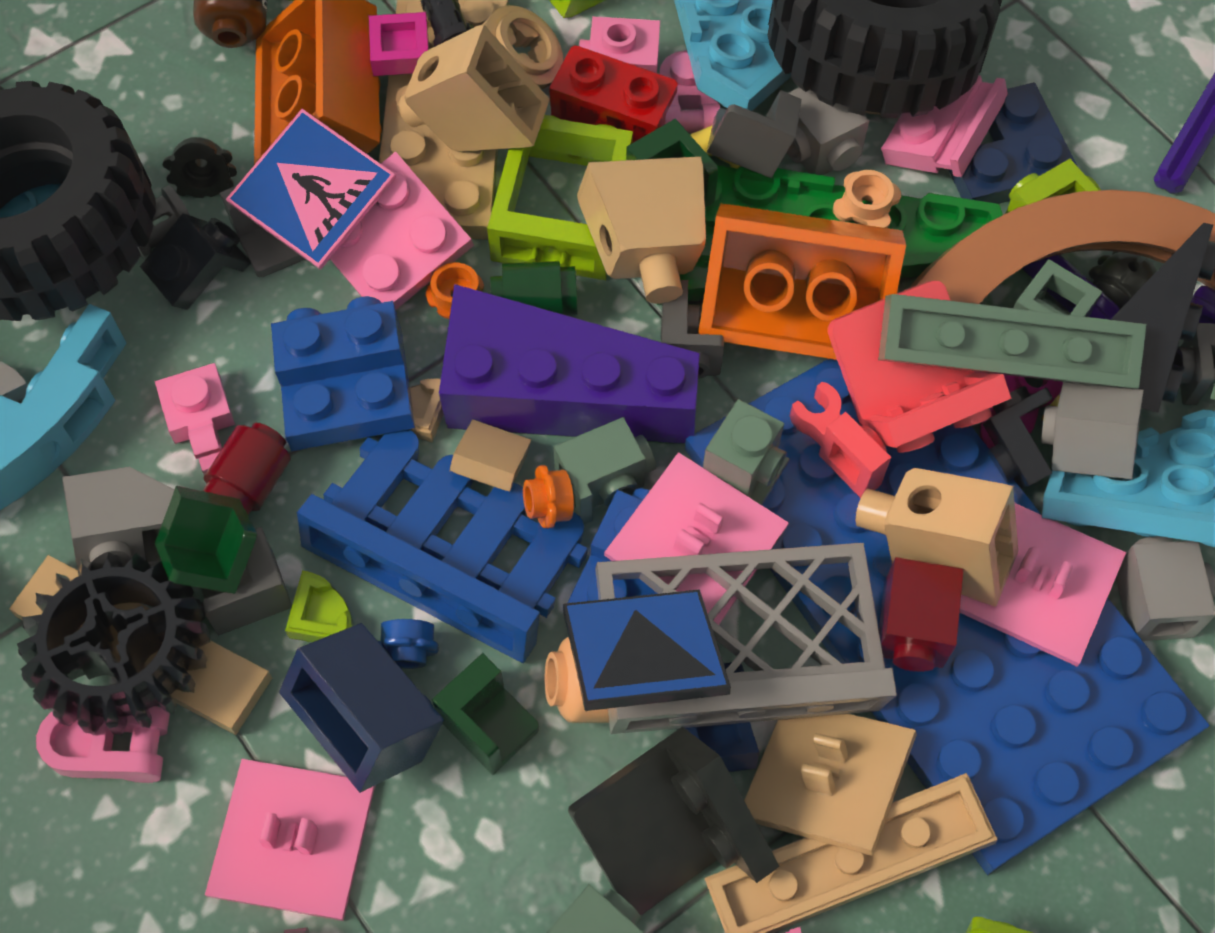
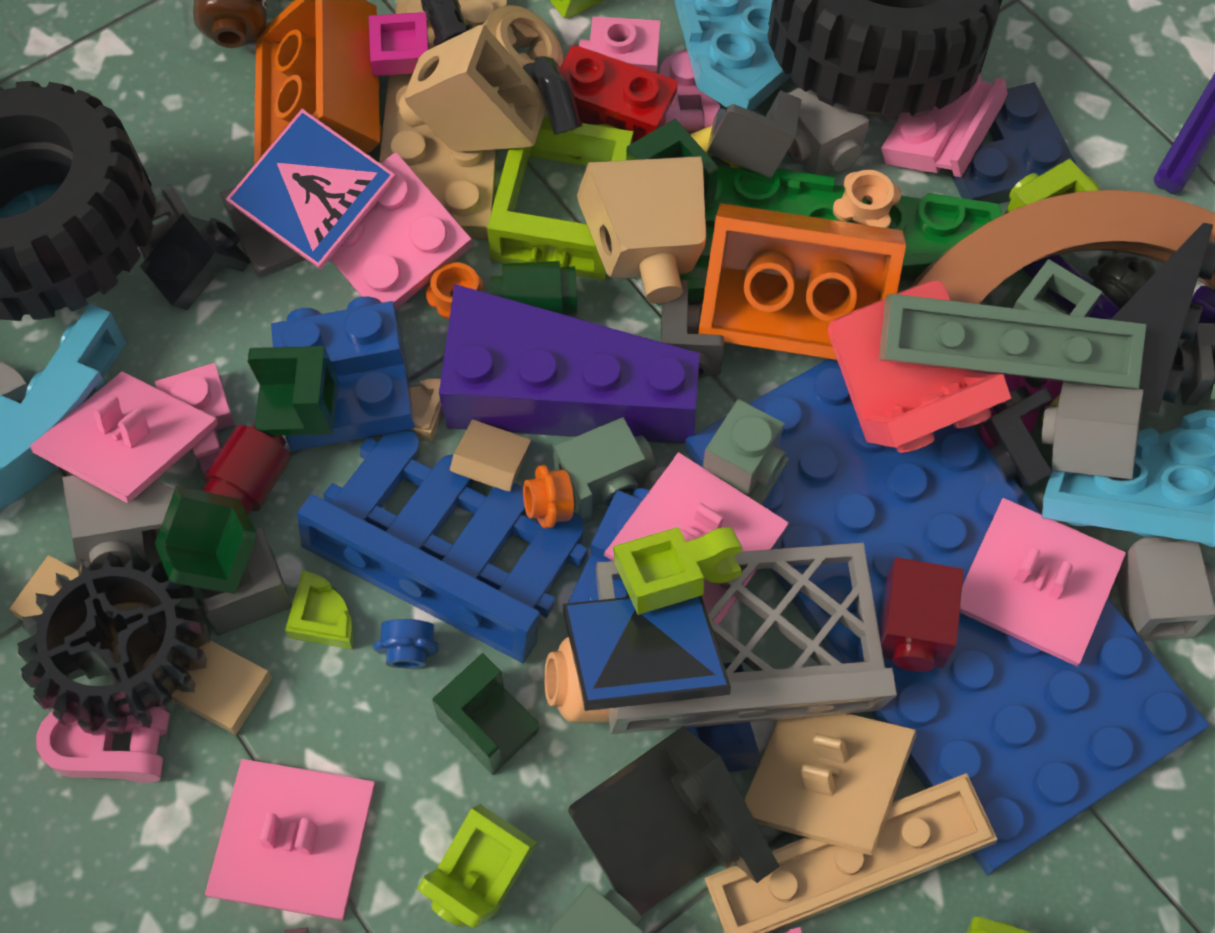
(124, 436): none -> bright pink piece
(200, 168): pearl dark grey animal -> none
(294, 390): none -> dark green panel
(360, 706): dark blue brick -> none
(477, 869): none -> lime bracket
(555, 93): none -> black arm
(670, 570): none -> lime plate
(848, 448): coral plate -> none
(949, 524): tan torso -> none

